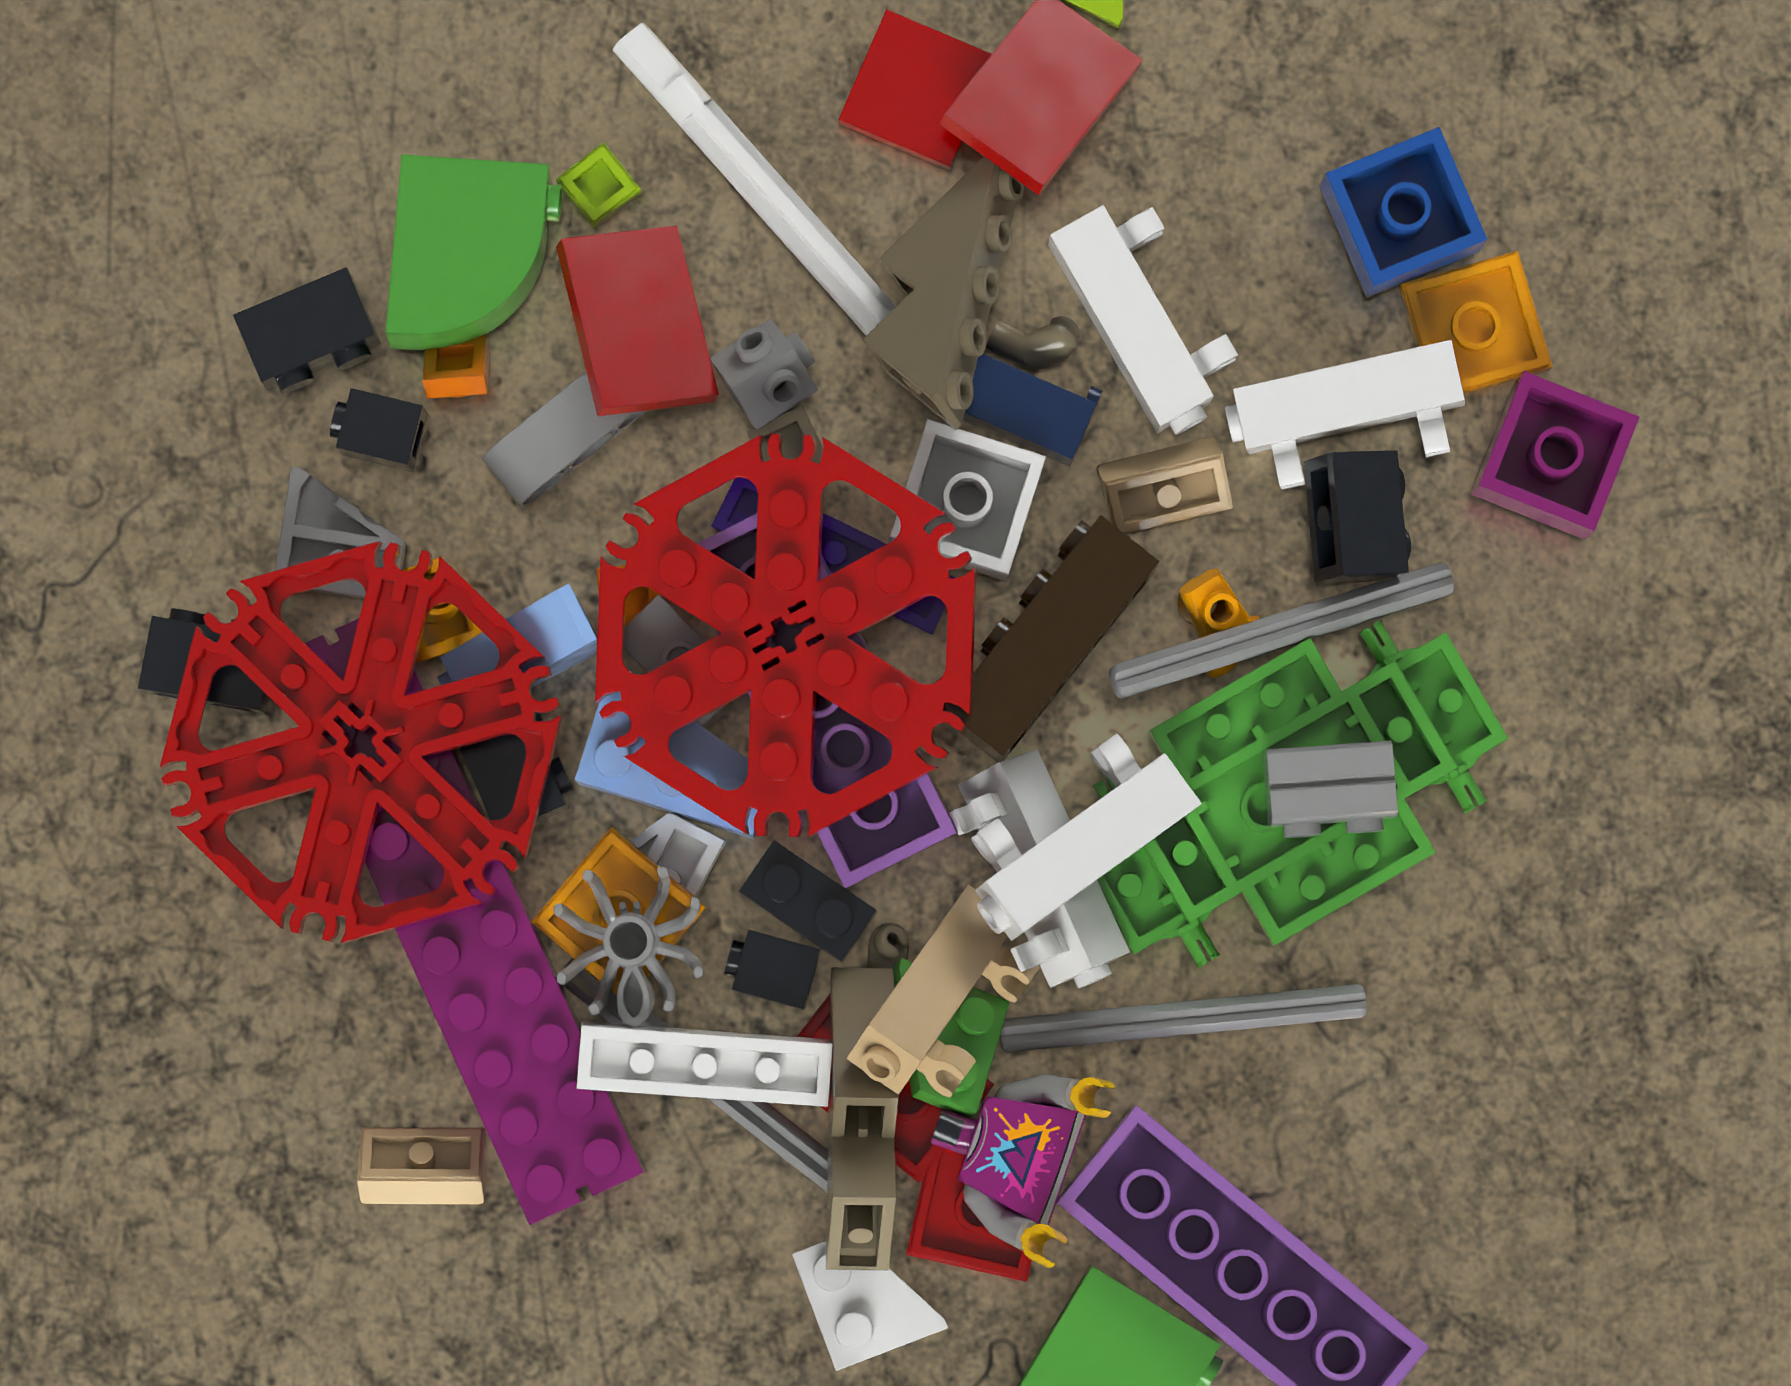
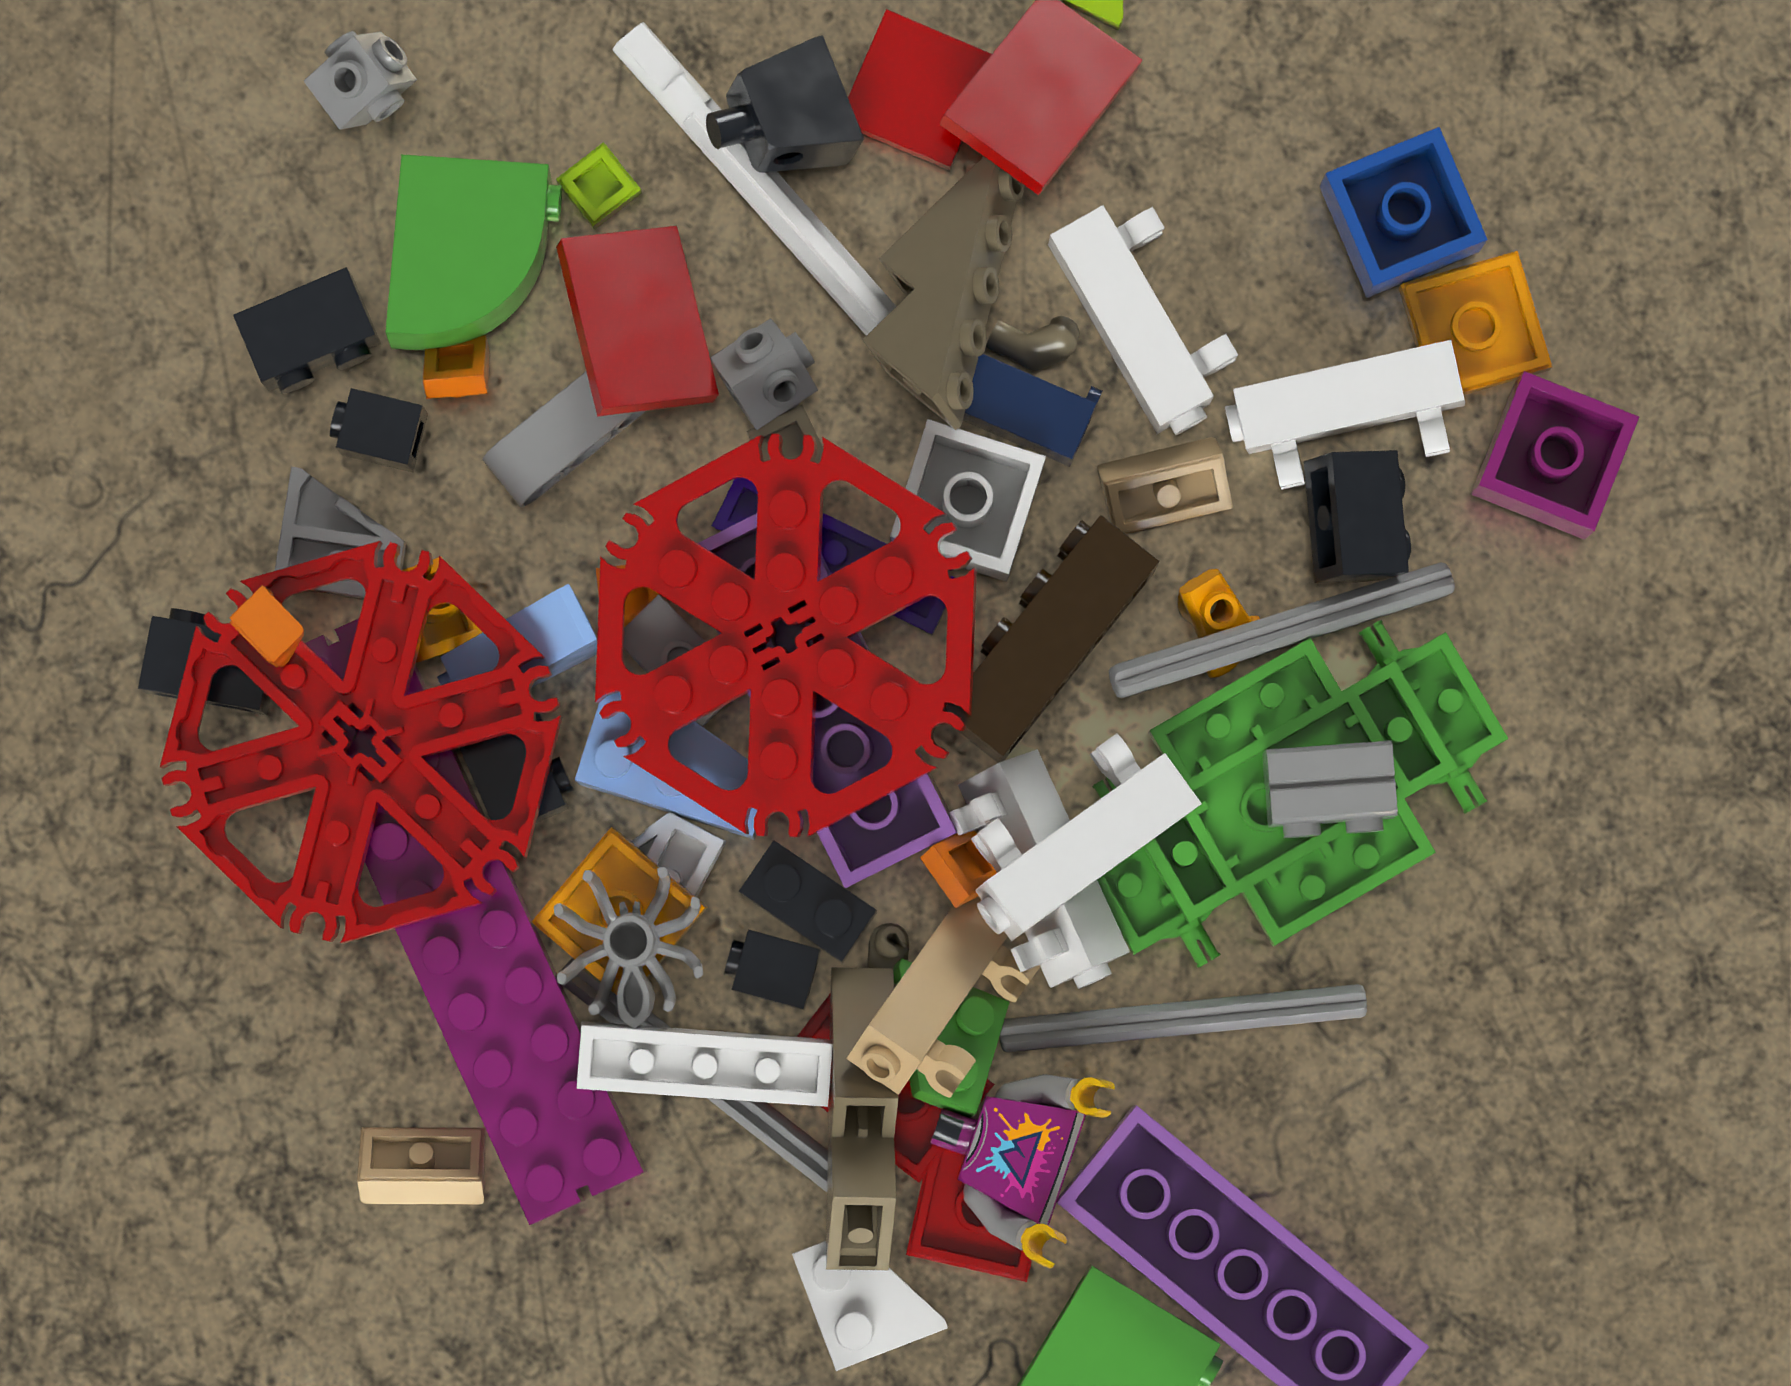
(268, 627): none -> orange slope
(361, 79): none -> light grey brick
(789, 112): none -> black torso
(958, 867): none -> orange plate

